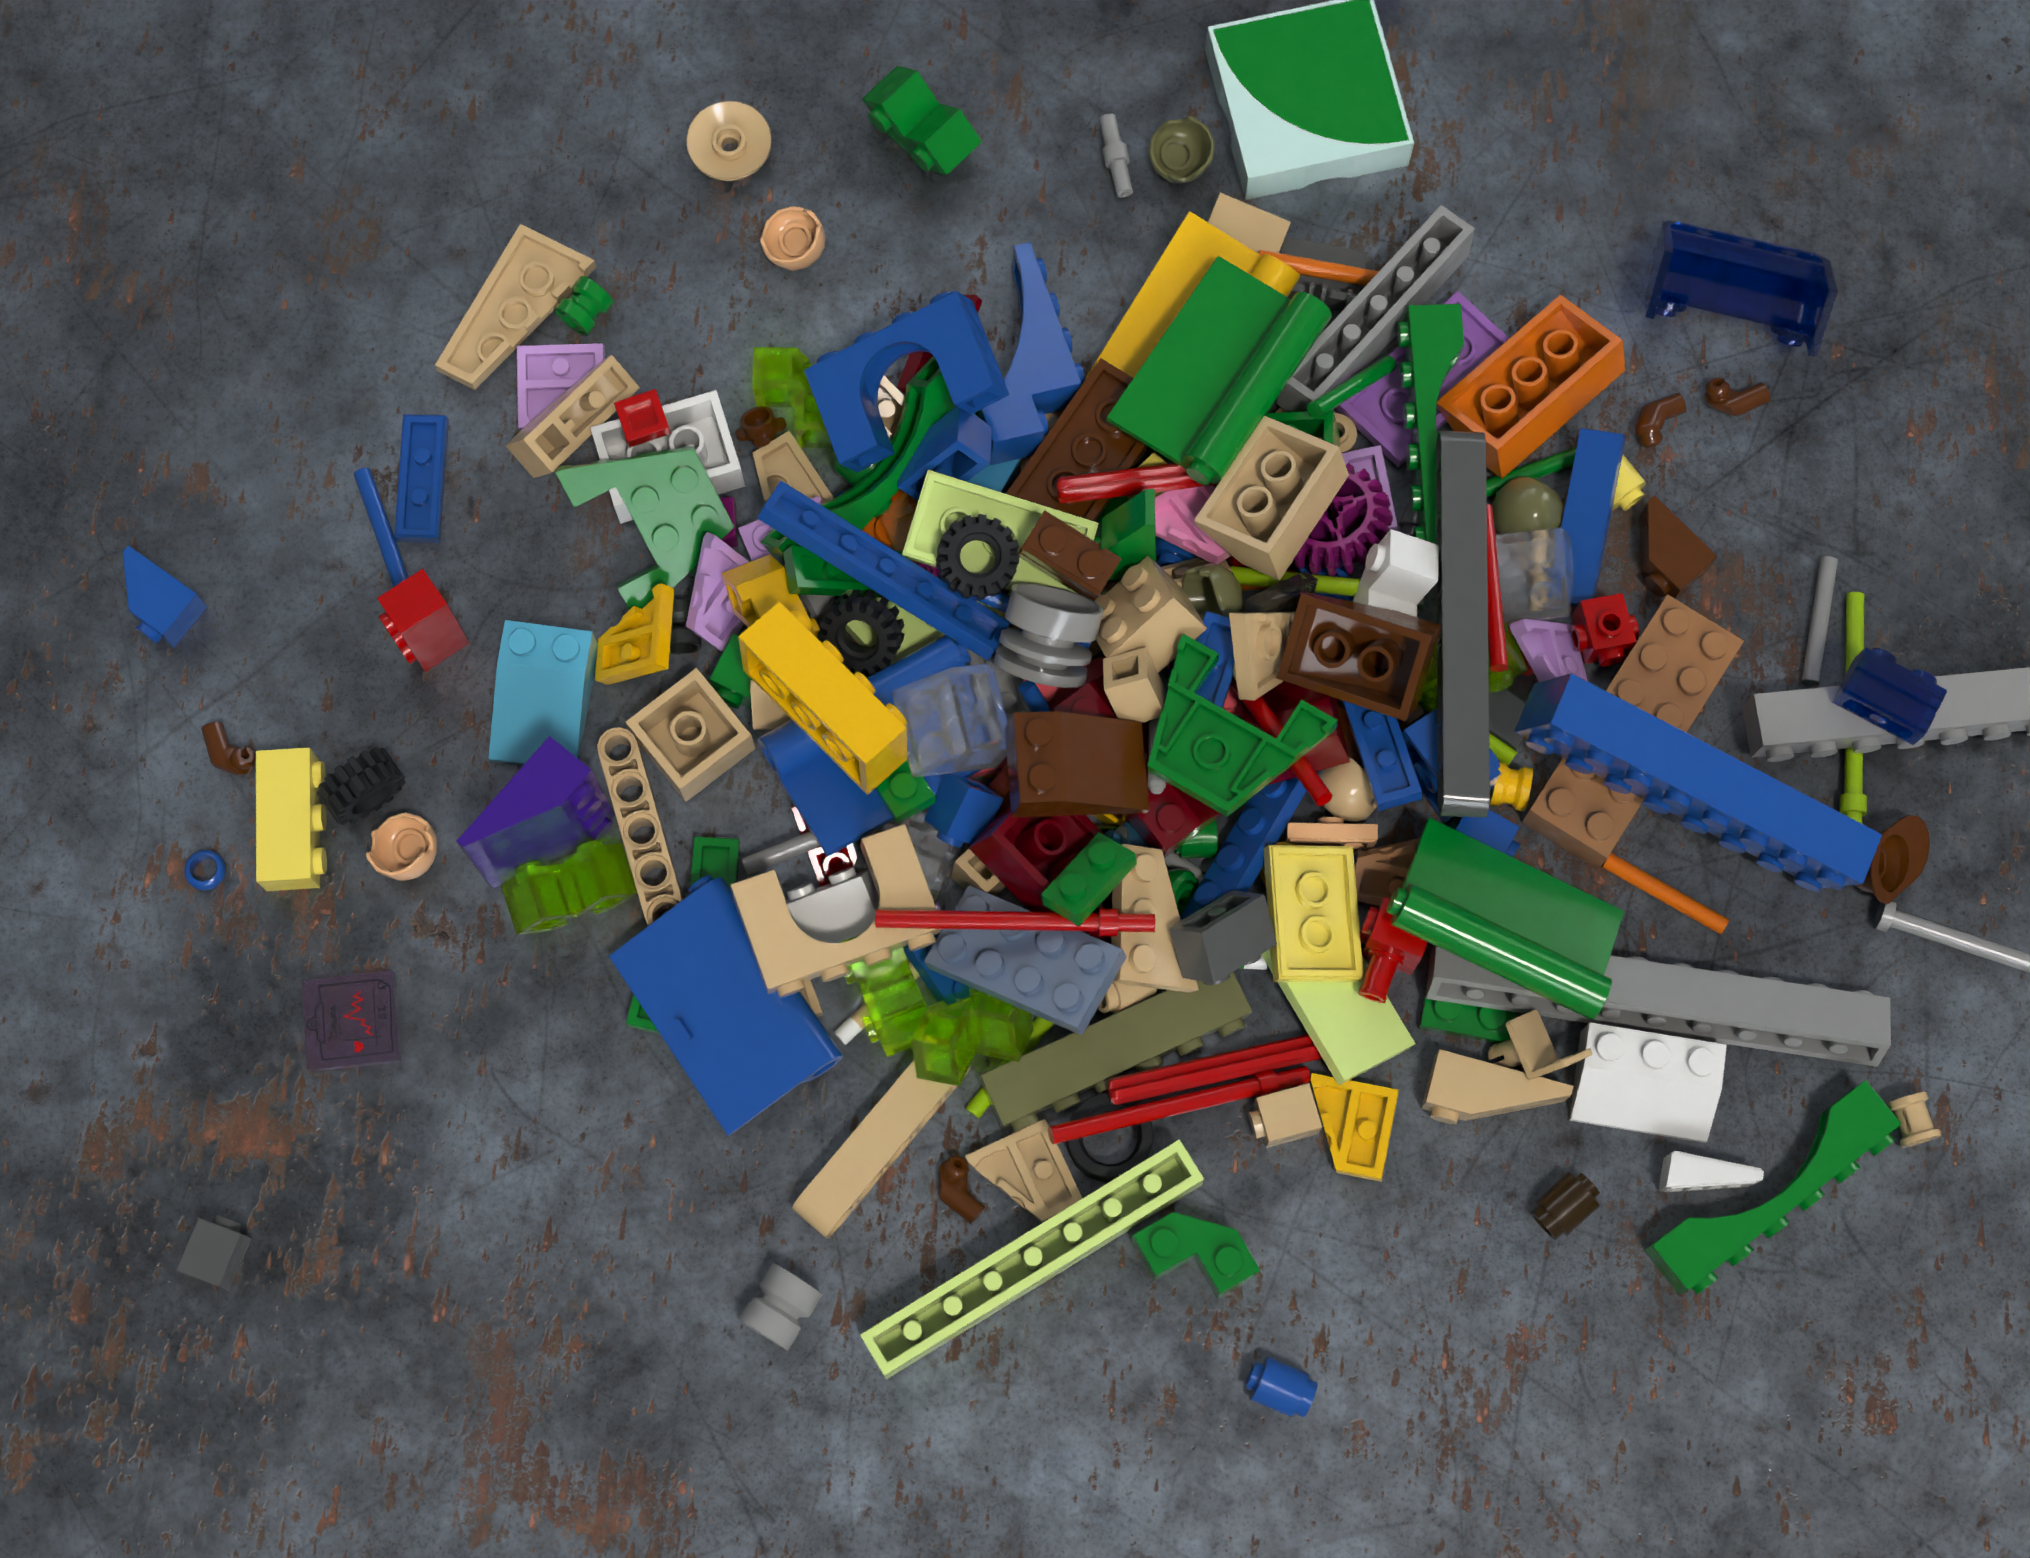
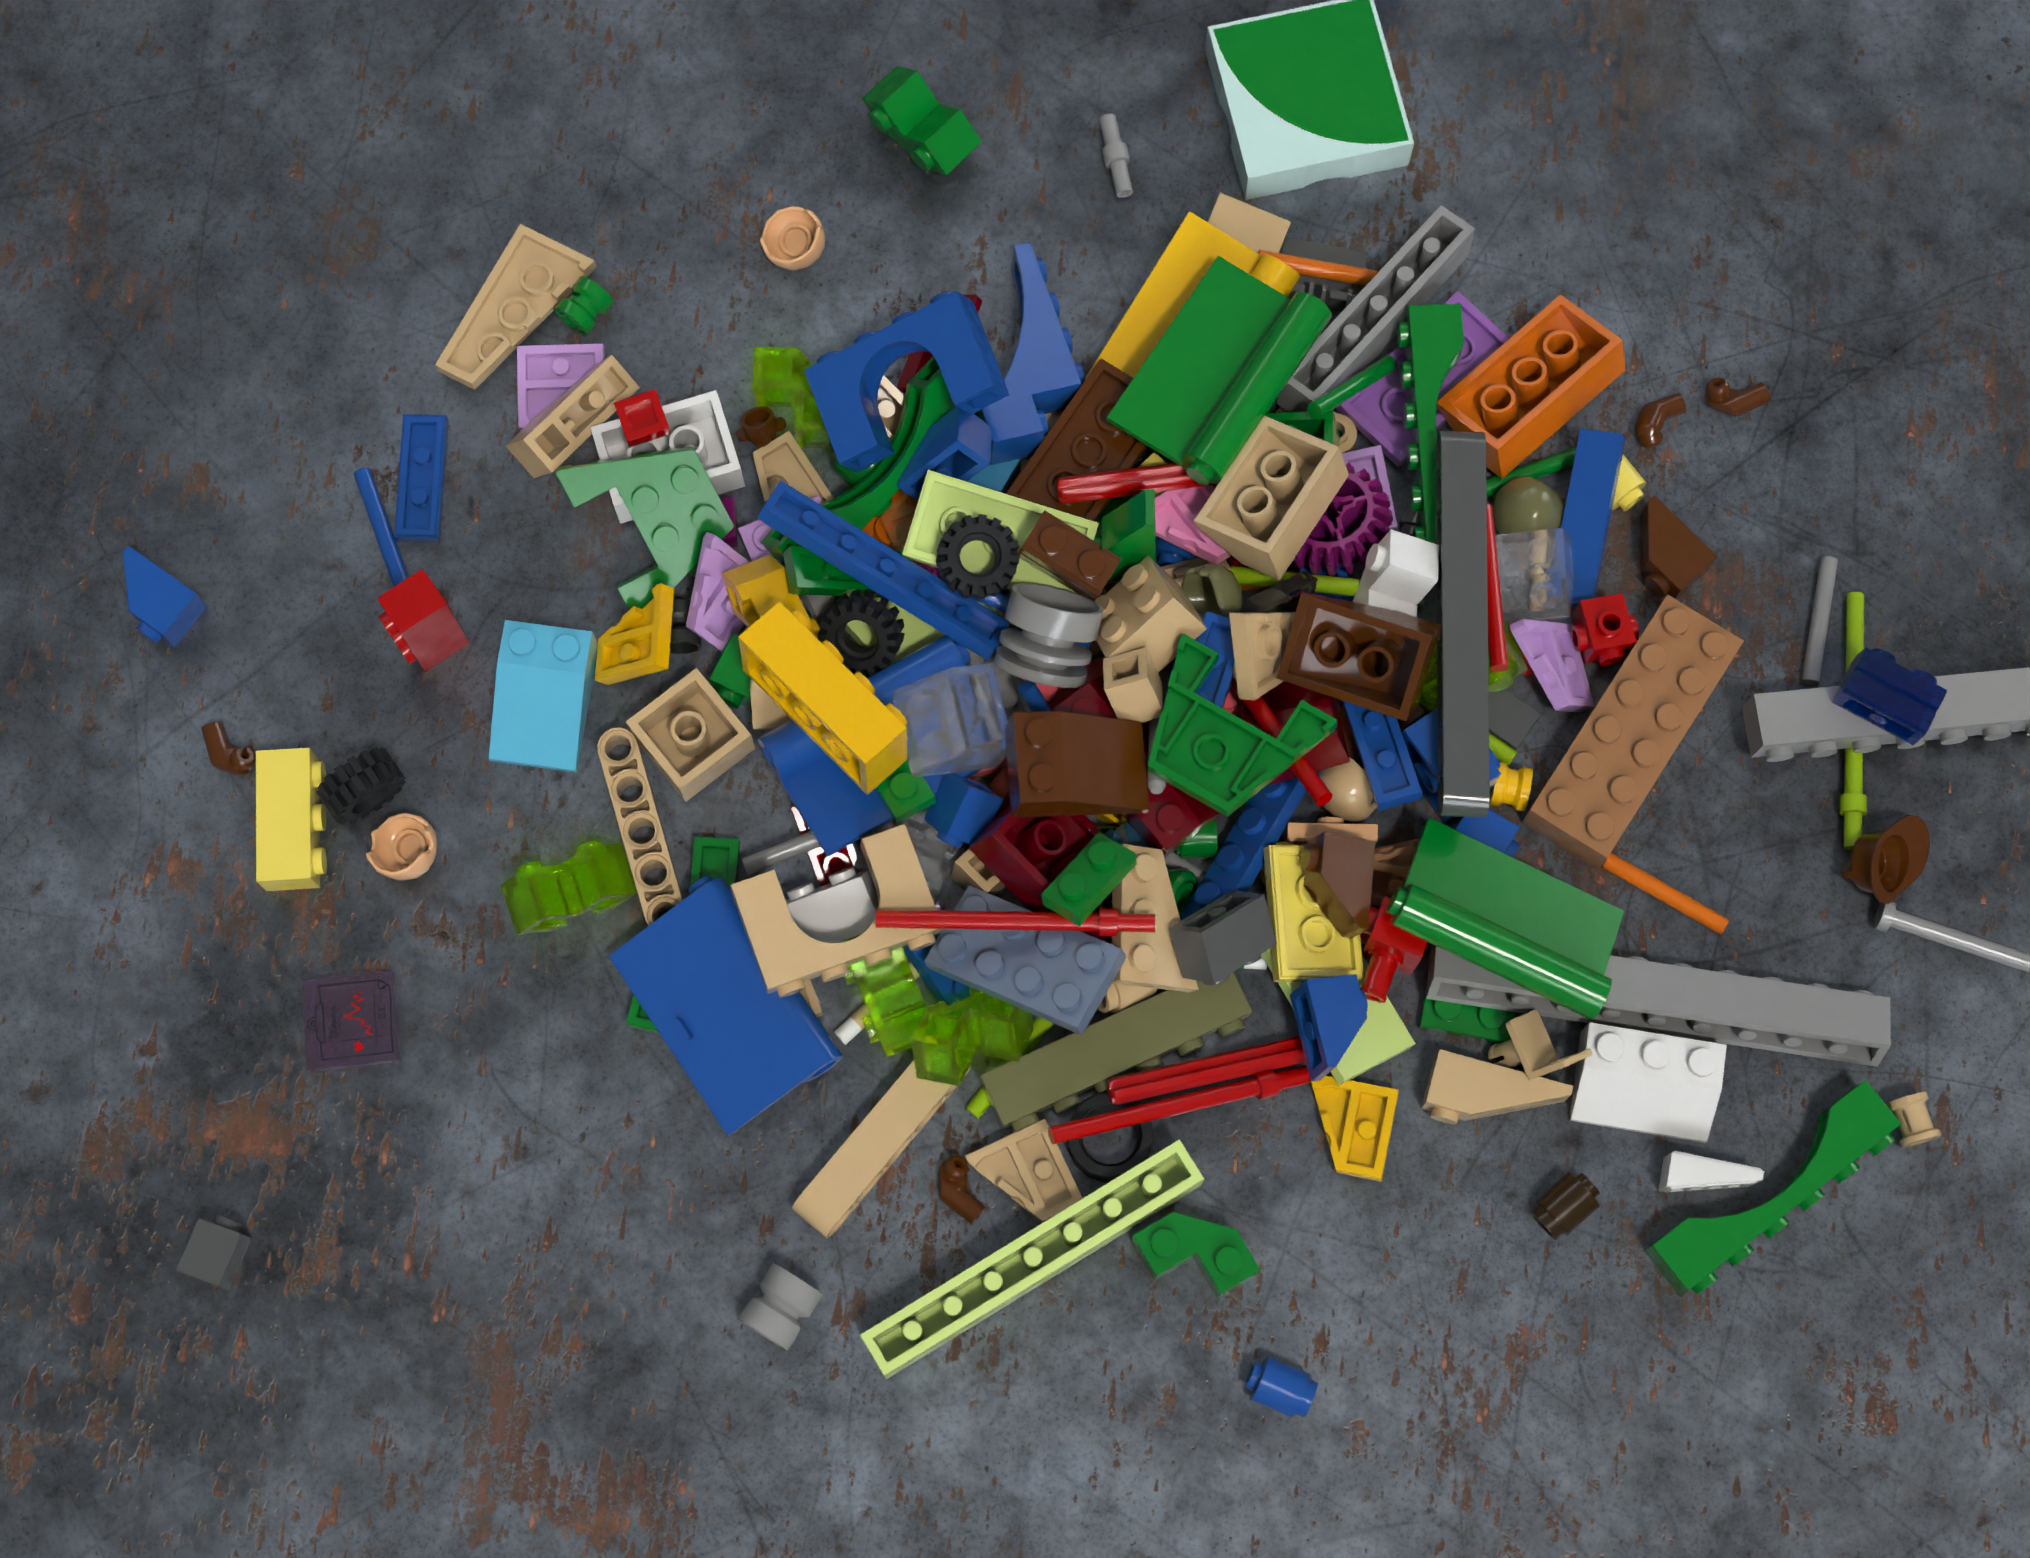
(216, 879): blue piece -> none
(538, 815): dark purple slope -> none
(726, 124): tan dish -> none
(1181, 150): olive hair -> none
(1285, 1116): tan brick -> none
(1328, 1019): none -> blue slope
(1340, 879): none -> reddish brown slope
(1696, 783): blue brick -> none
(1742, 280): clear blue windscreen -> none

